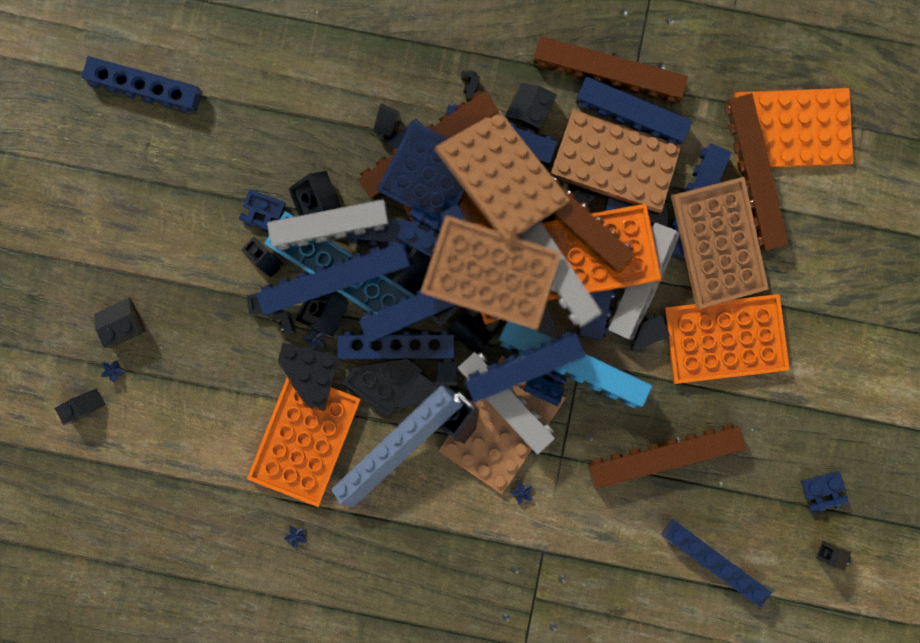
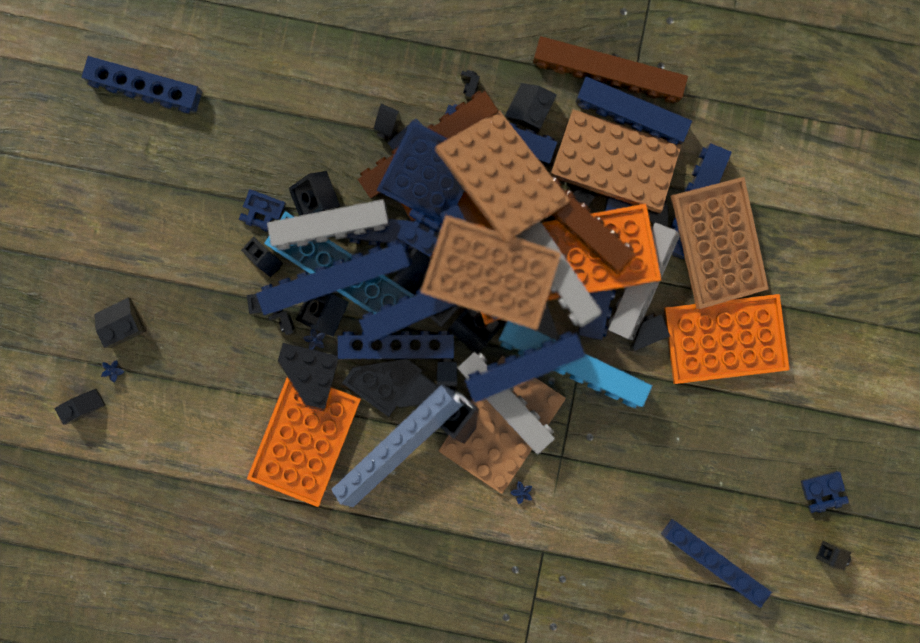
(295, 536): dark blue plant -> none
(545, 389): dark blue plate -> none
(666, 456): reddish brown brick -> none
(756, 170): reddish brown brick -> none
(805, 126): orange plate -> none

